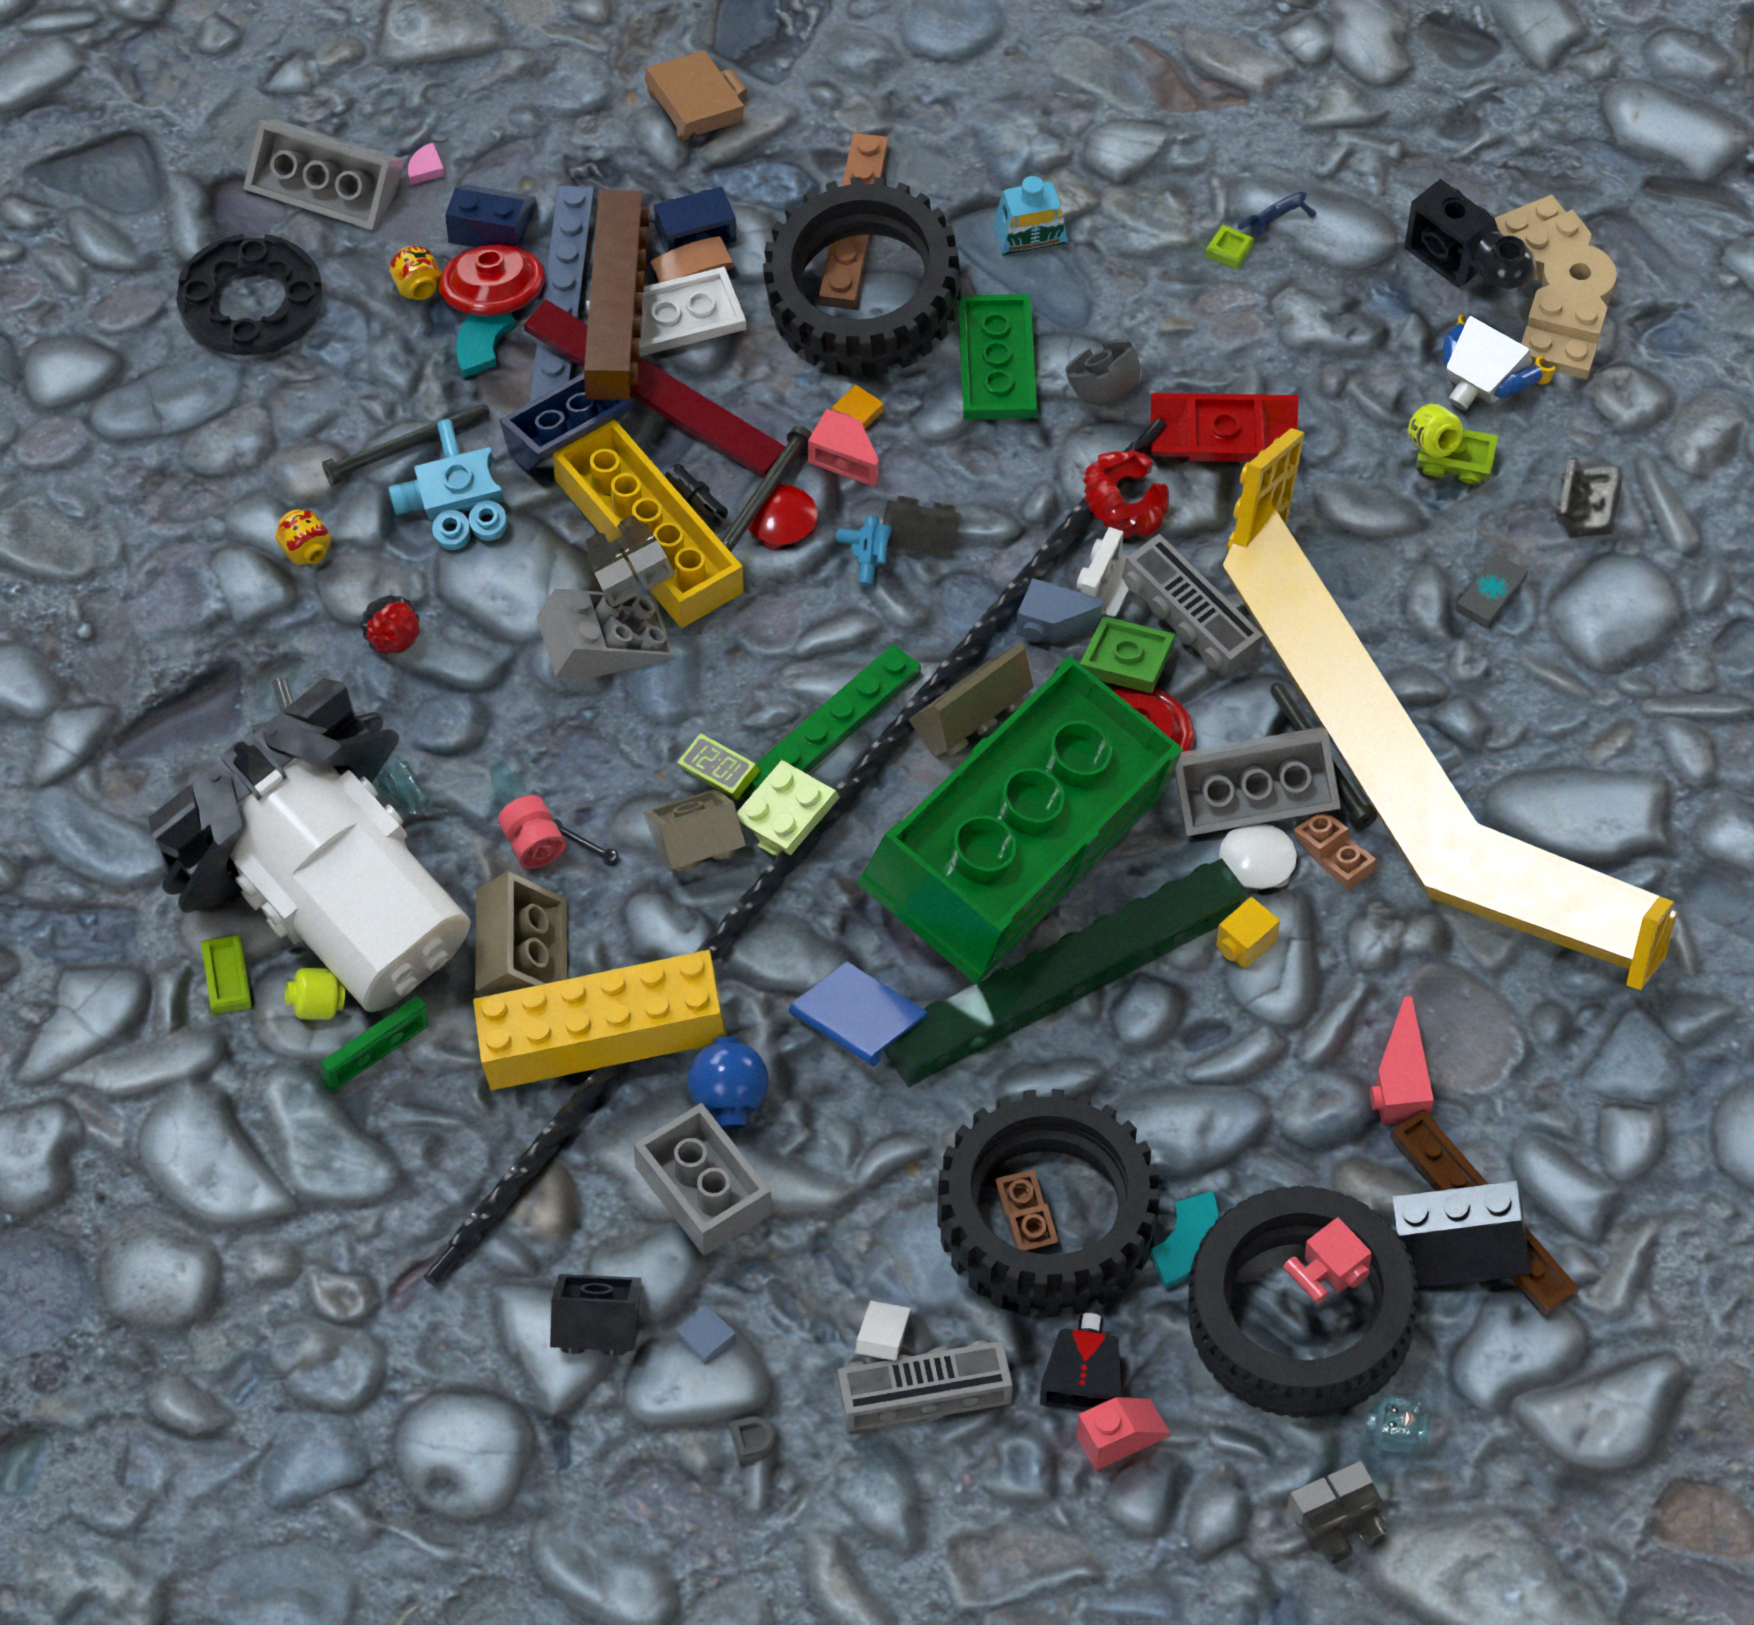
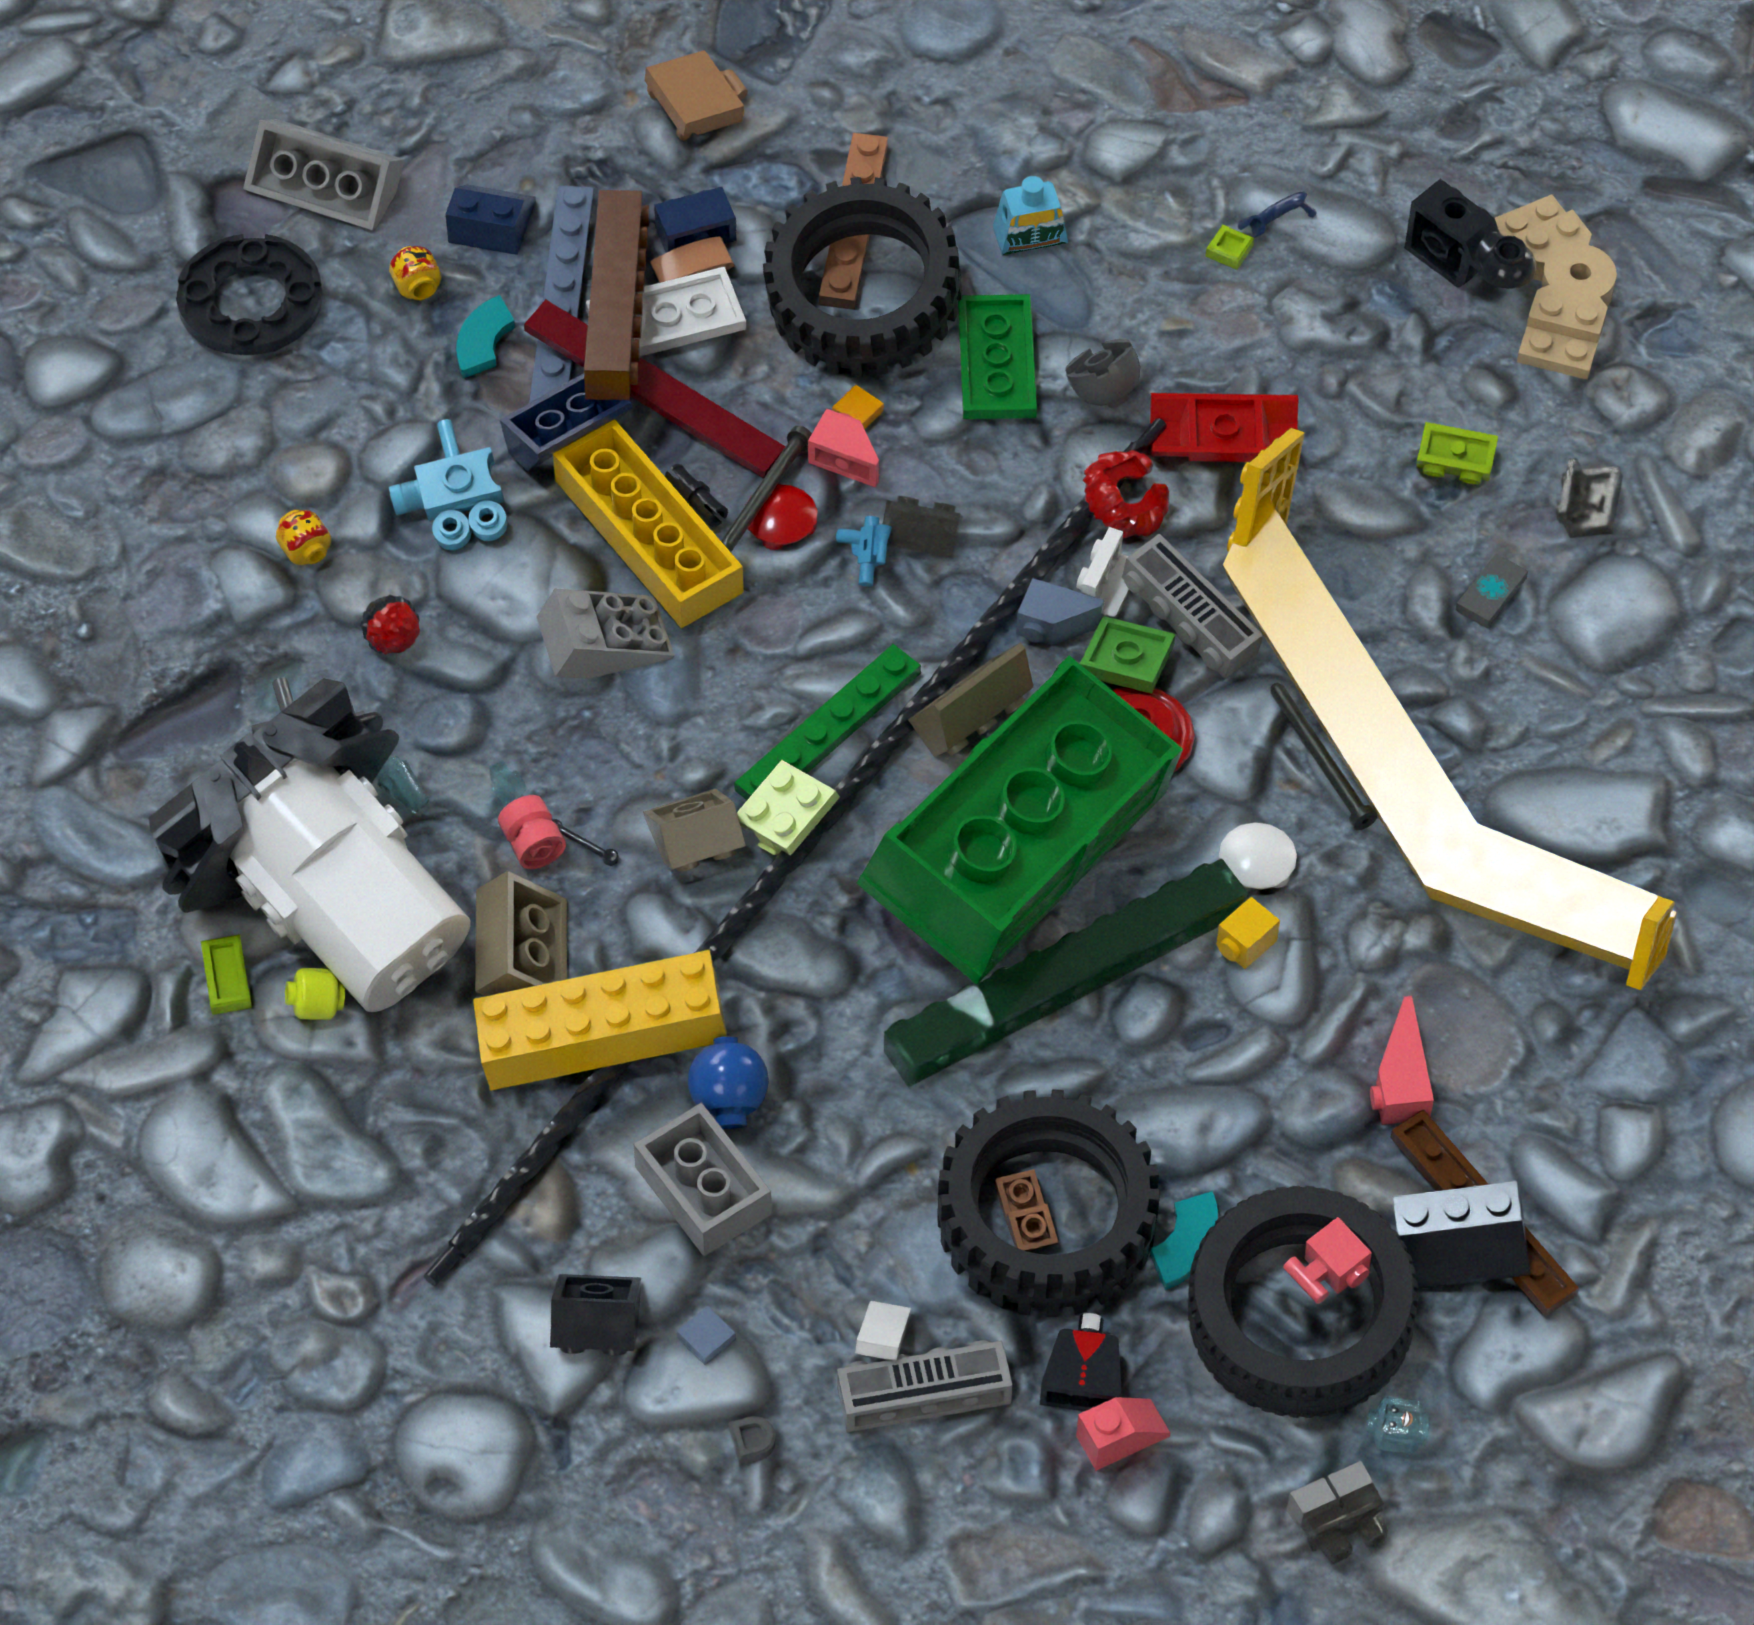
(334, 470): pearl dark grey bar -> none
(375, 1043): green tile -> none
(425, 165): bright pink tile -> none
(492, 280): red piece -> none
(611, 560): hips -> none
(718, 766): tile -> none
(857, 1012): piece -> none
(1256, 781): light grey slope -> none
(1331, 847): nougat slope -> none
(1435, 430): neon yellow head -> none
(1488, 364): white torso -> none

